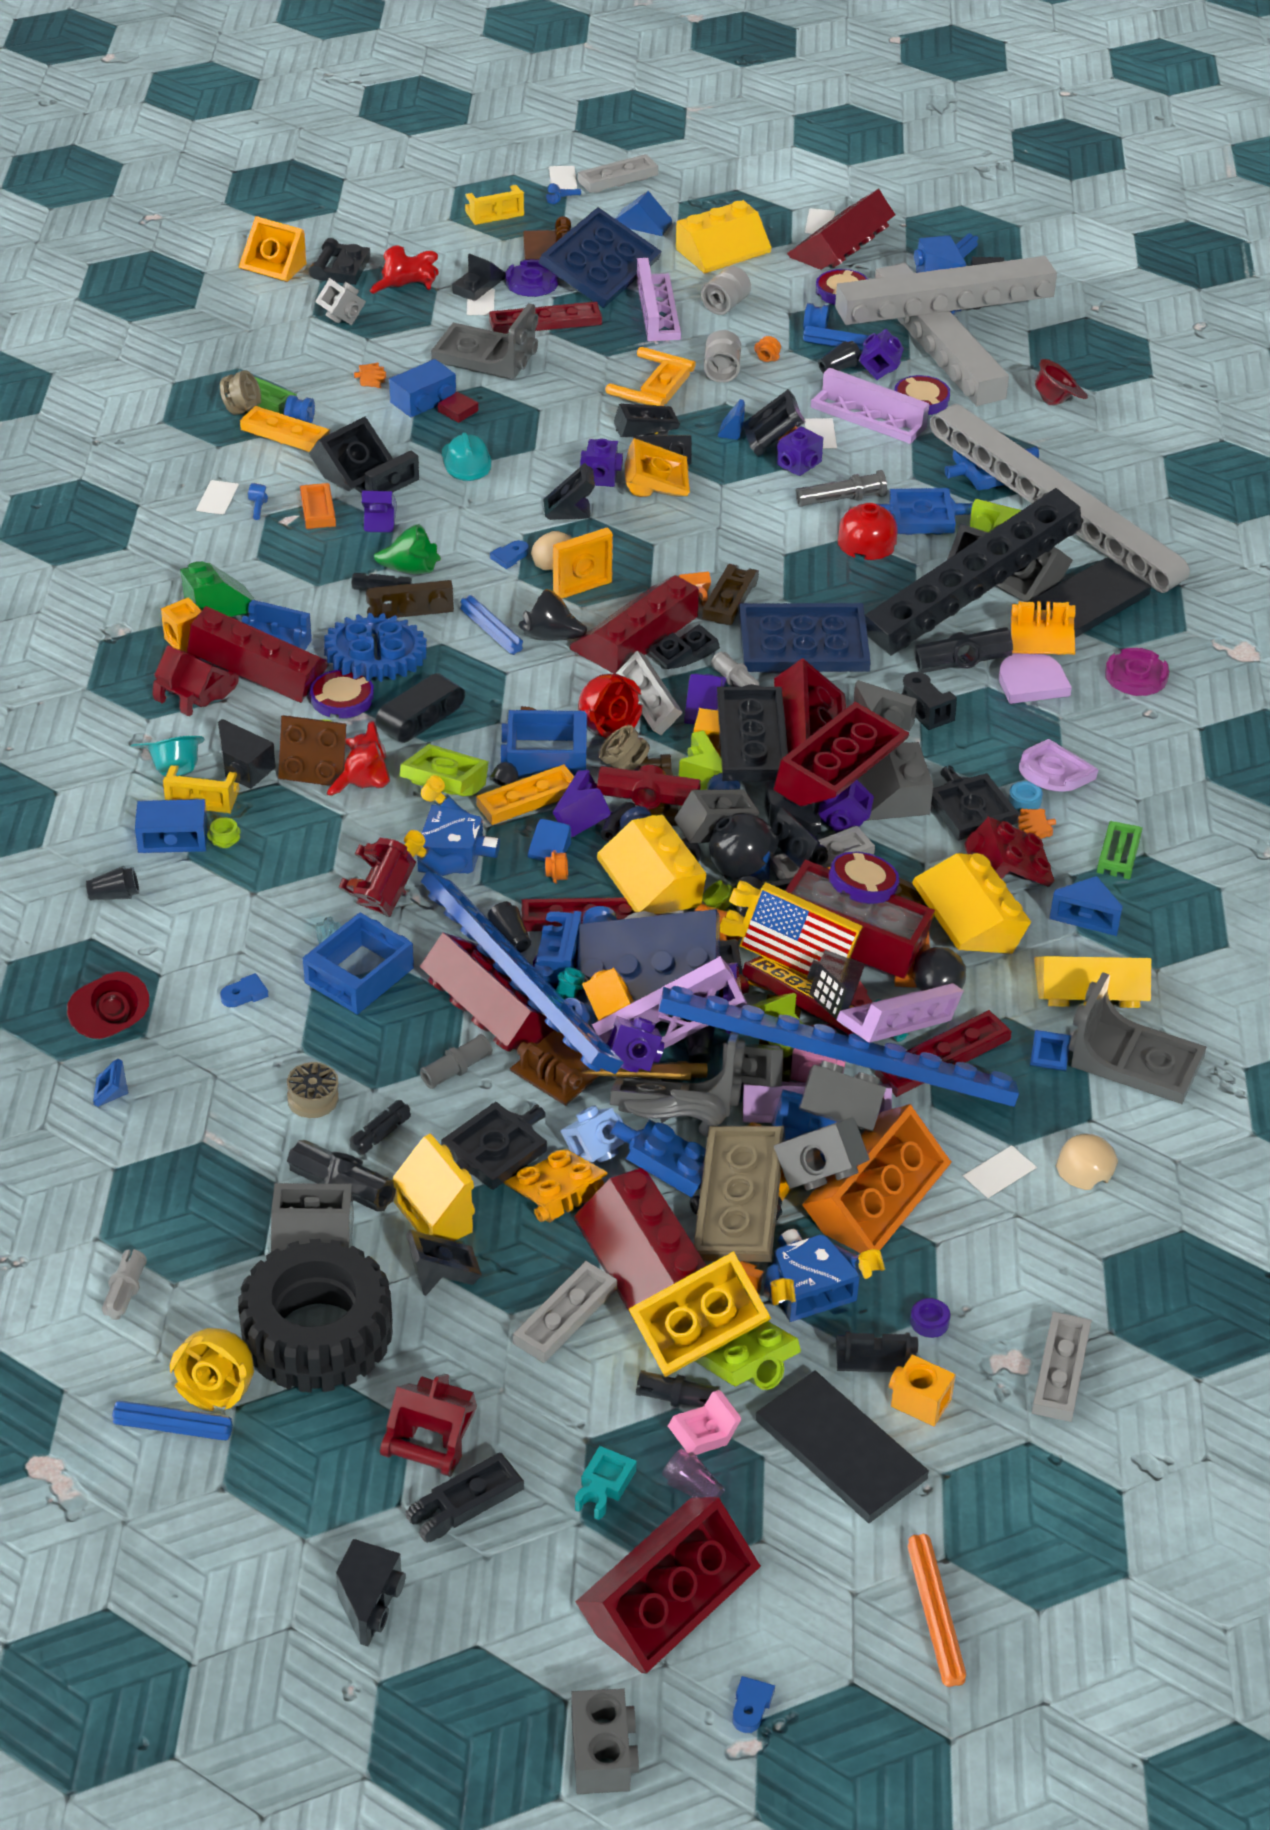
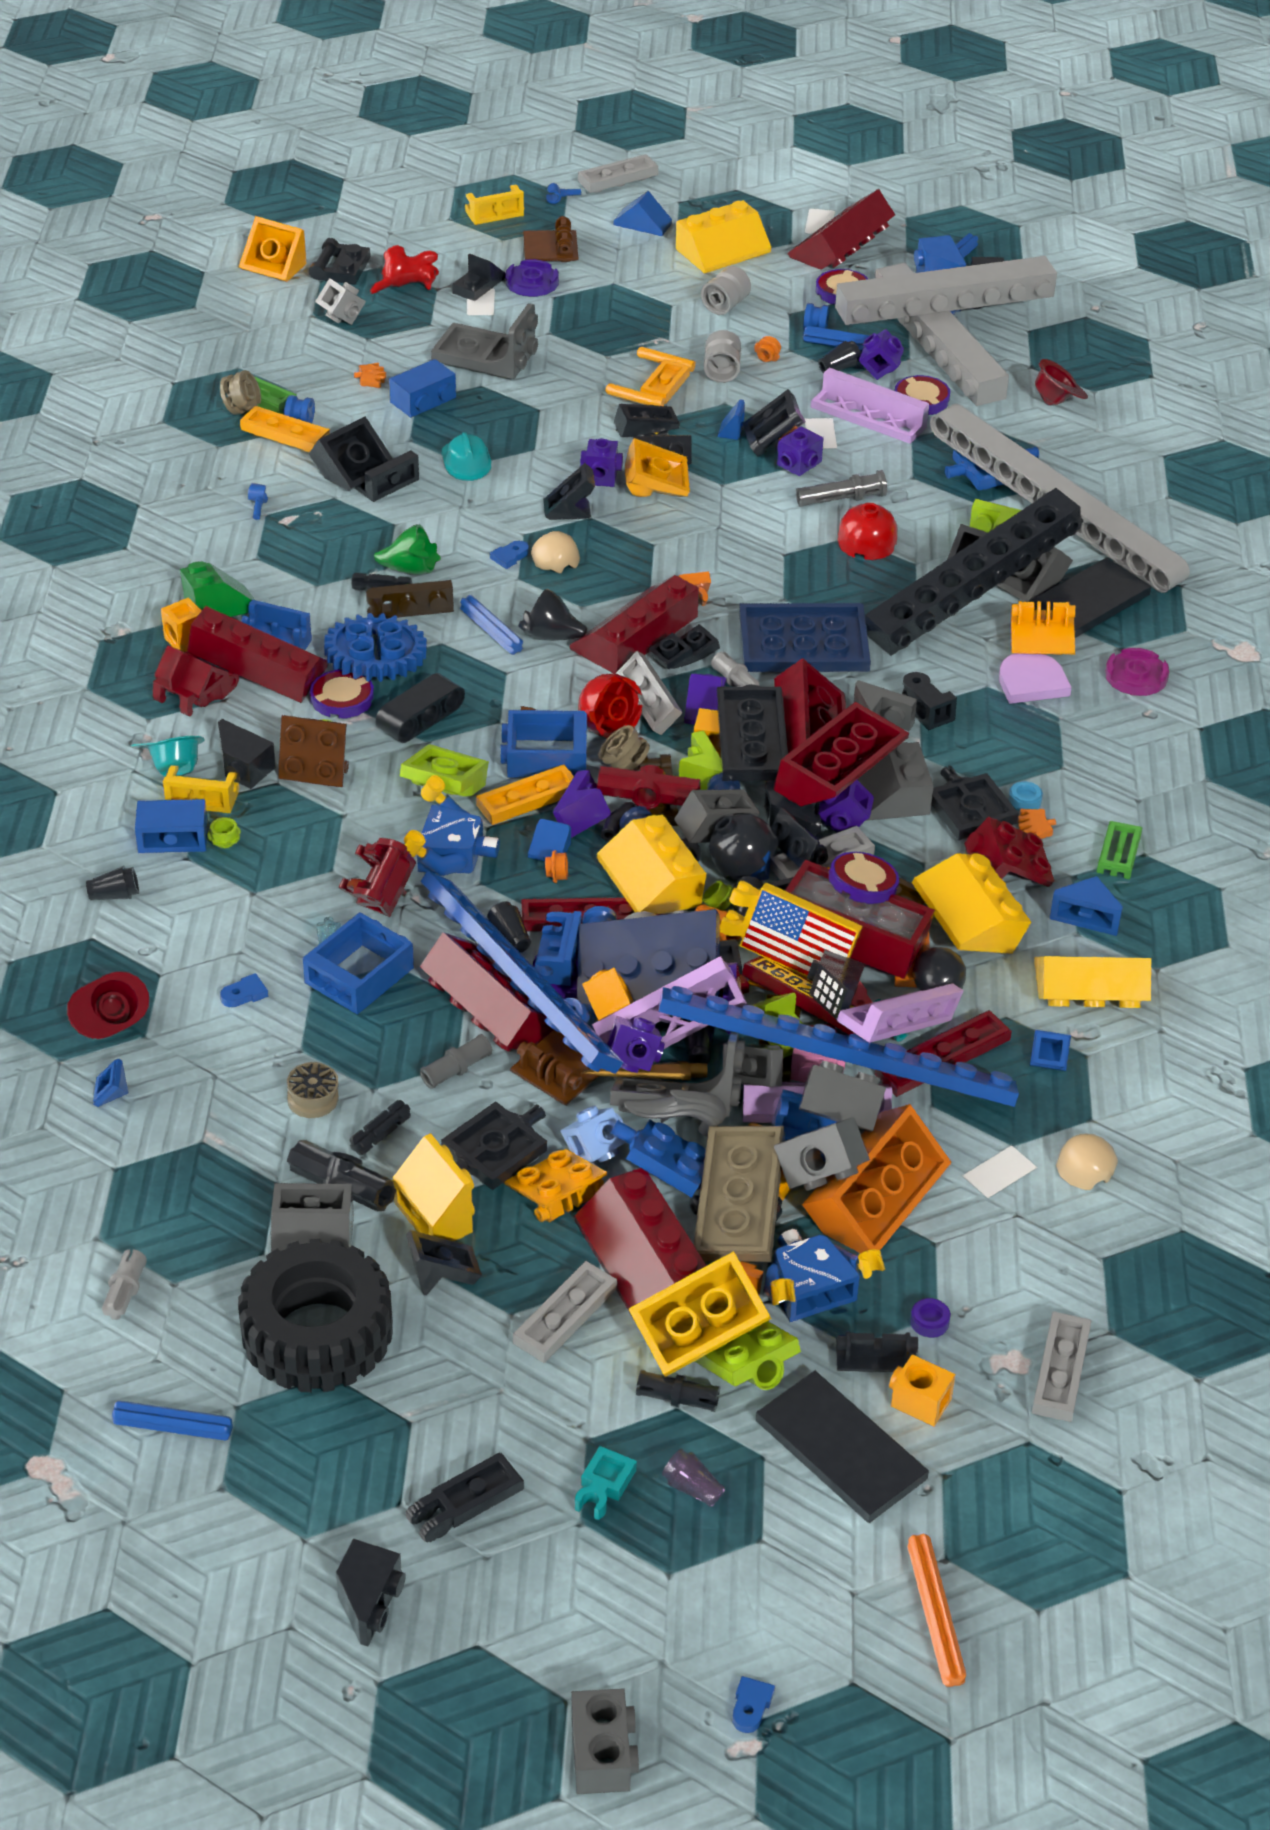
(212, 1368): yellow cylinder -> none
(217, 497): white sticker -> none
(317, 506): orange tile -> none
(364, 763): red animal -> none
(379, 511): dark purple slope -> none
(433, 1407): dark red piece -> none
(458, 407): dark red tile -> none
(504, 774): black hinge -> none
(550, 317): dark red tile -> none
(563, 176): white sticker -> none
(570, 982): teal pin -> none
(582, 563): light orange plate -> none
(599, 257): dark blue plate -> none
(652, 307): lavender fence -> none
(669, 1583): dark red slope -> none
(706, 1426): bright pink bracket -> none
(728, 593): dark brown plate -> none
(925, 510): blue plate -> none
(982, 647): black piece -> none
(1055, 767): lavender tile -> none
(1131, 1052): dark grey bracket -> none

